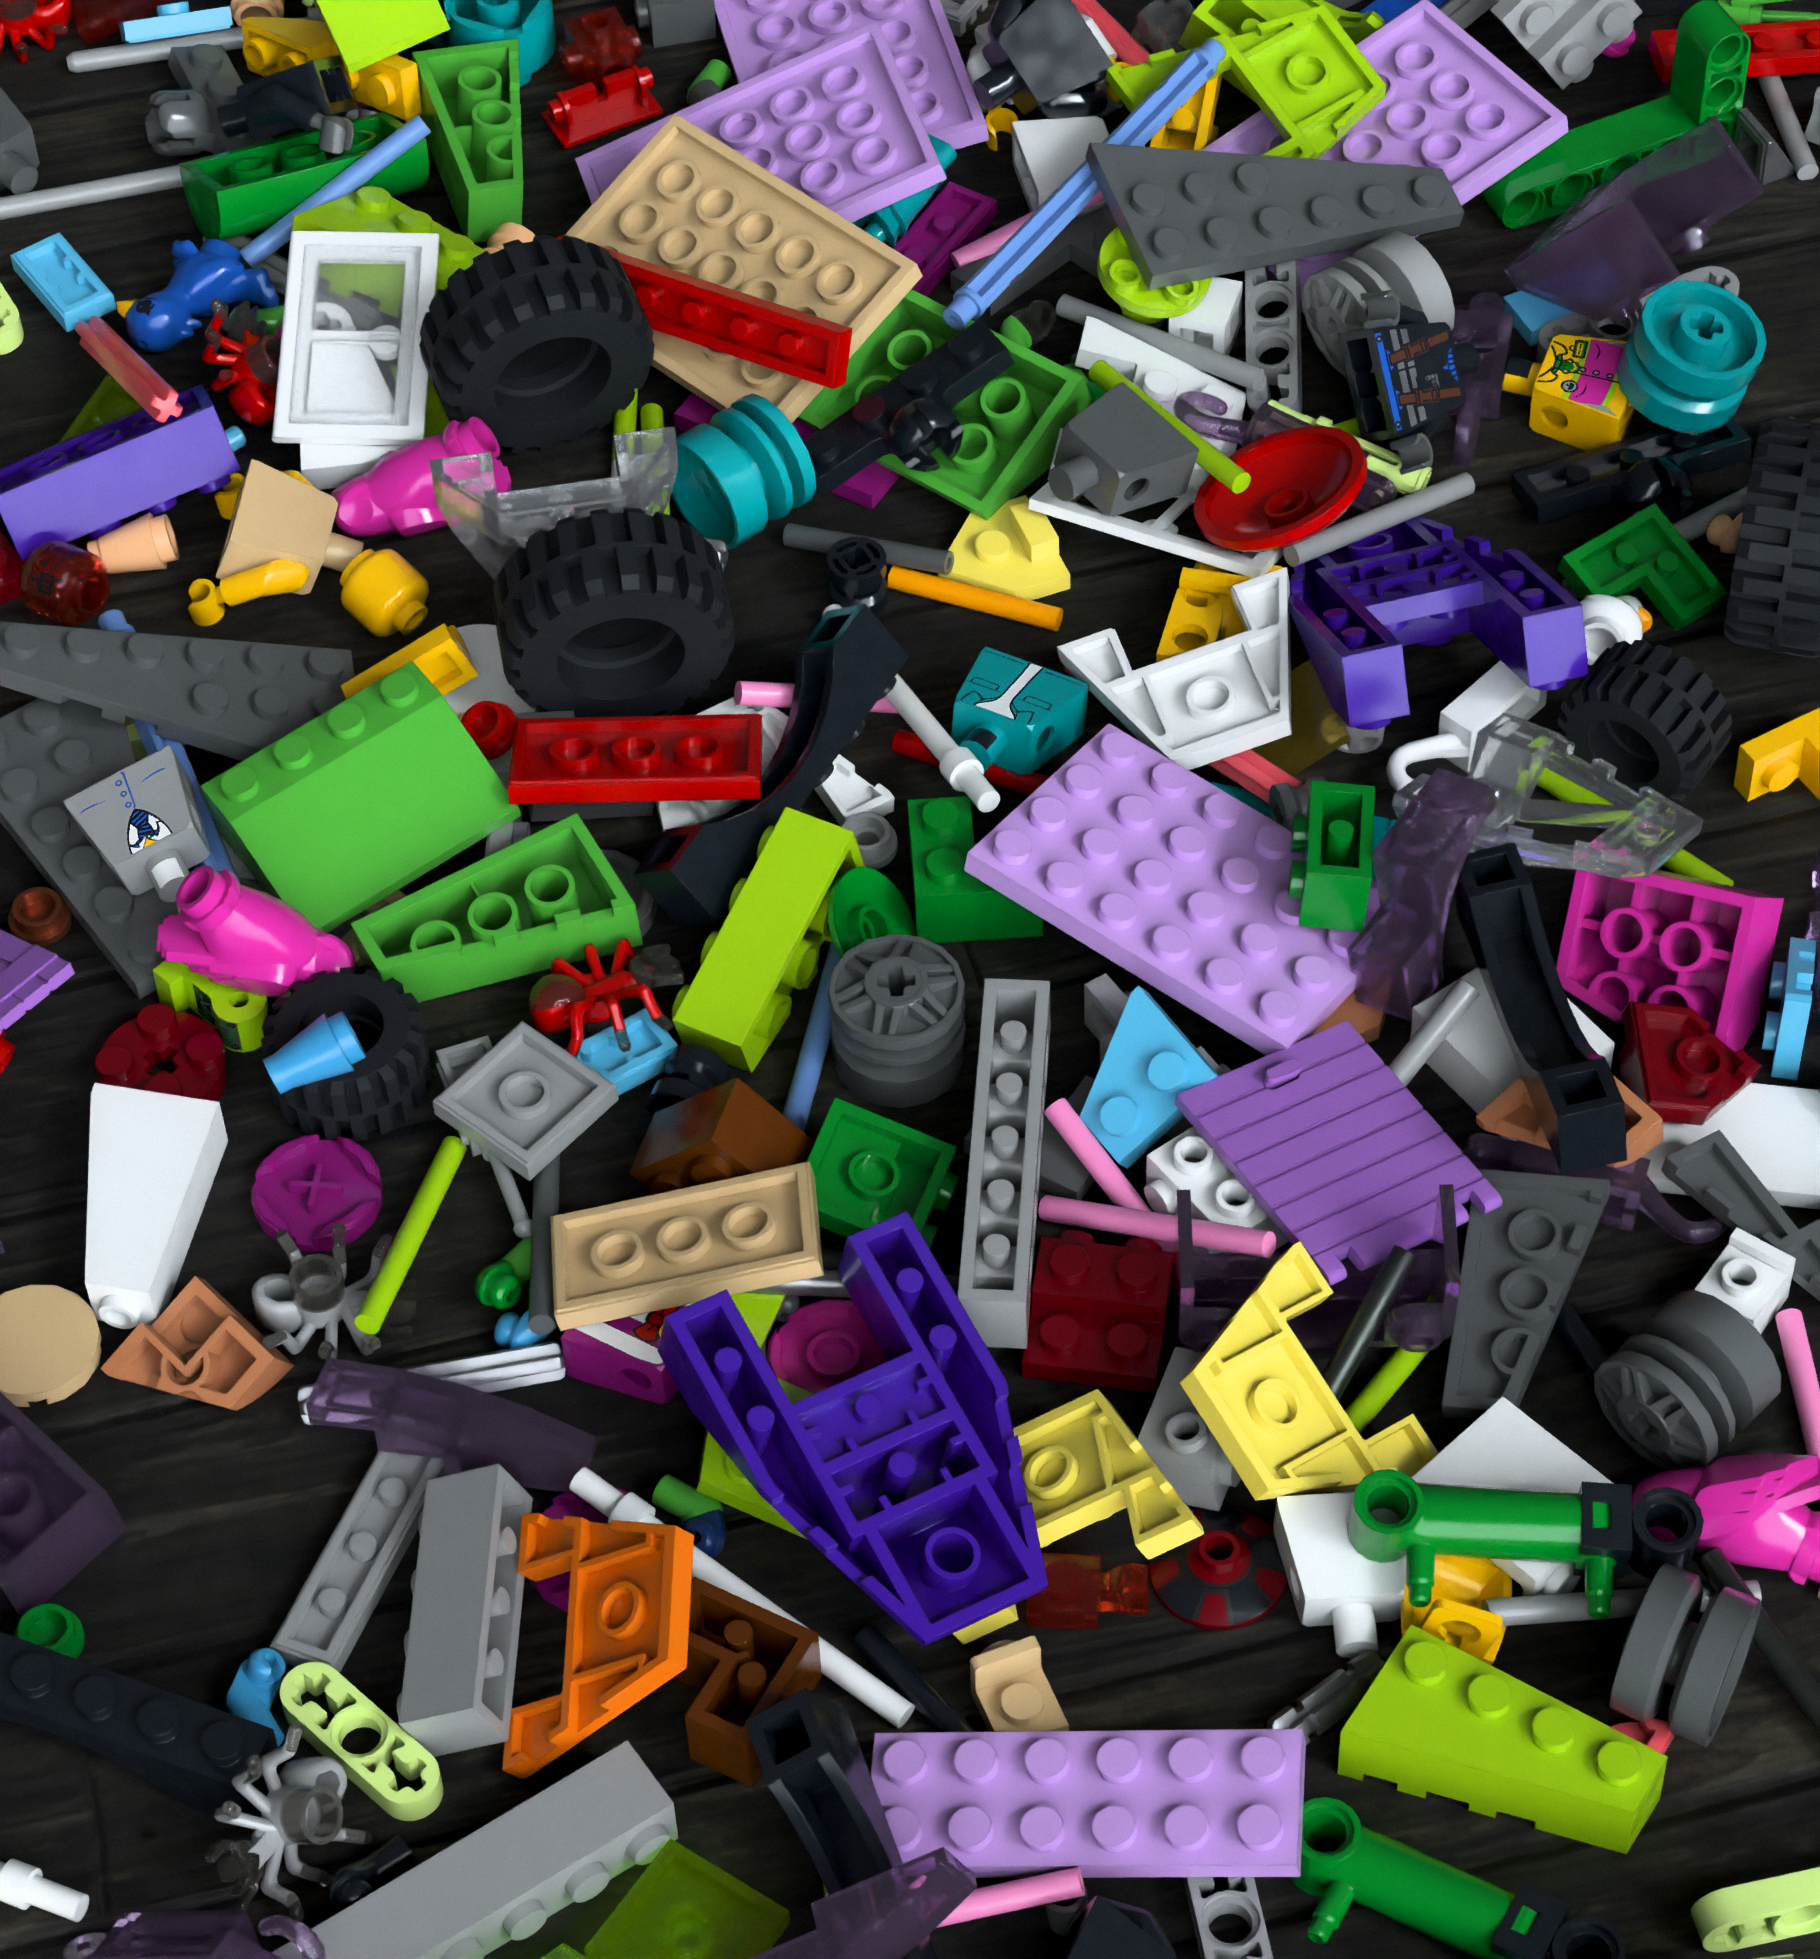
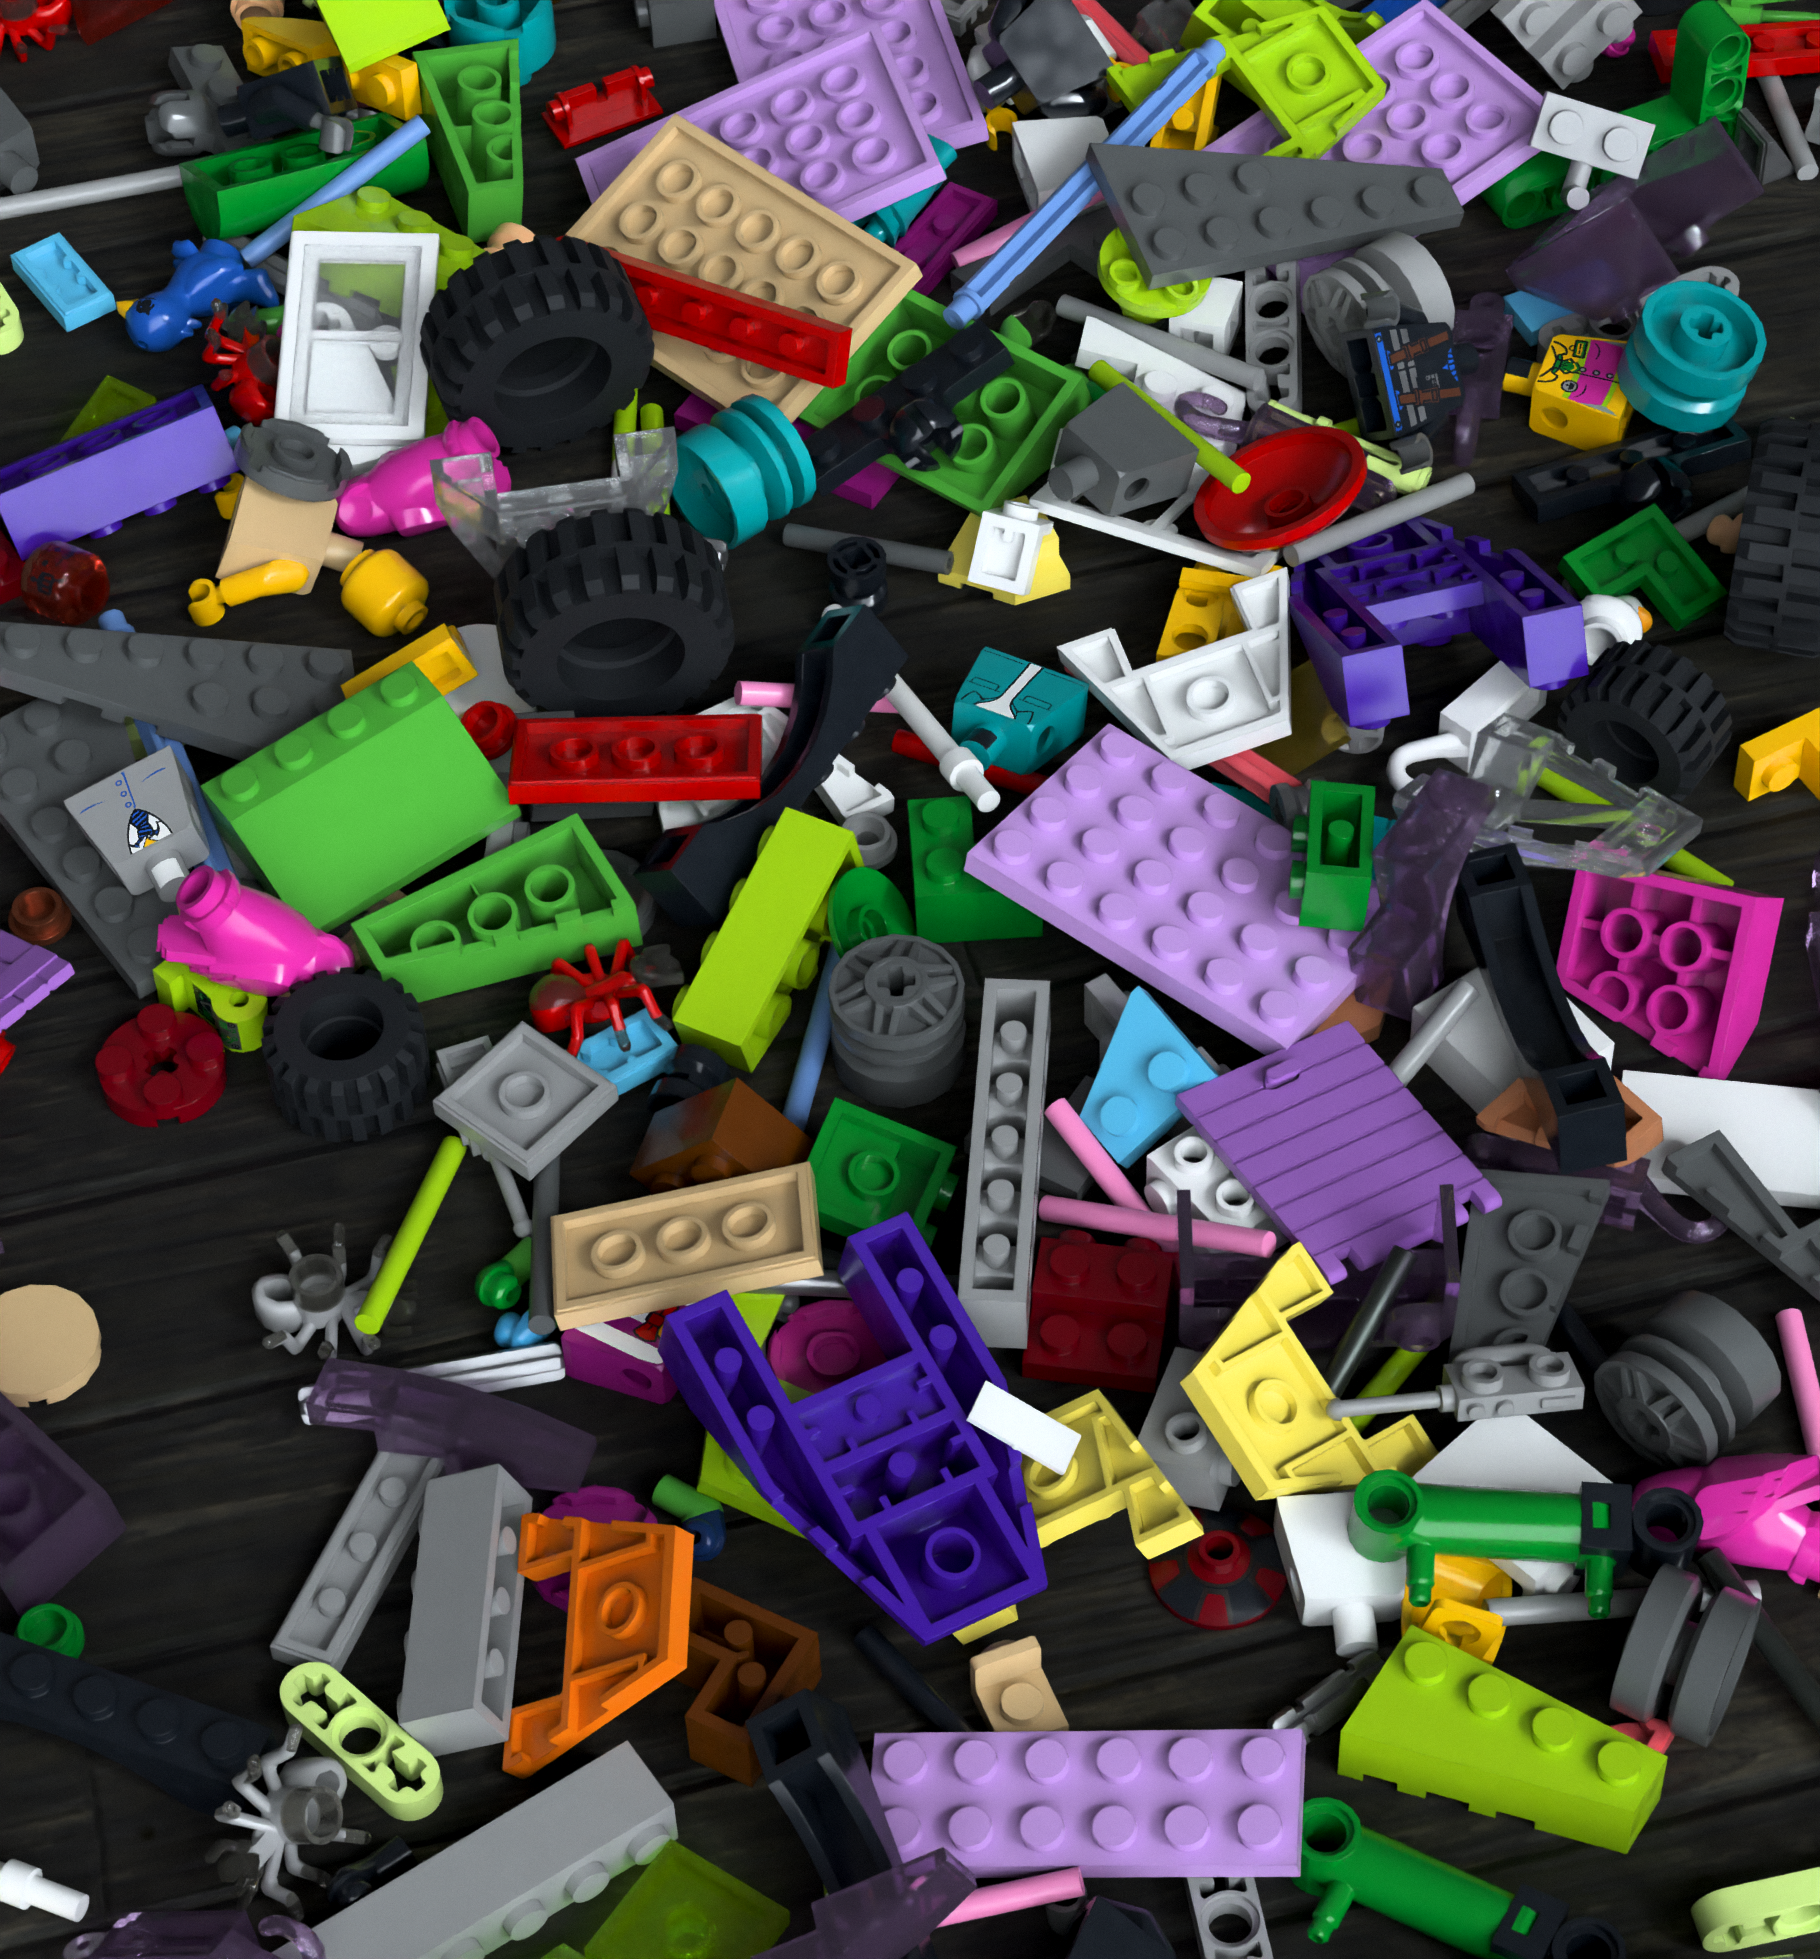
(129, 369): coral axle -> none
(138, 545): light nougat cone -> none
(145, 1196): white slope -> none
(158, 49): light grey bar -> none
(174, 21): medium azure plate -> none
(200, 1352): nougat slope -> none
(257, 1688): dark azure arm -> none
(292, 460): none -> dark grey tile
(315, 1185): magenta tile -> none
(317, 1053): dark azure cone -> none
(597, 43): clear red brick -> none
(709, 81): arm -> none
(833, 1662): white bar -> none
(975, 598): light orange bar -> none
(1008, 547): none -> white bracket
(1023, 1428): none -> white window
(1081, 1590): clear red plate -> none
(1486, 1385): none -> light grey piece
(1590, 139): none -> plate
(1679, 1063): dark red plate -> none
(1750, 1278): white brick -> none
(1787, 1028): medium azure wing -> none

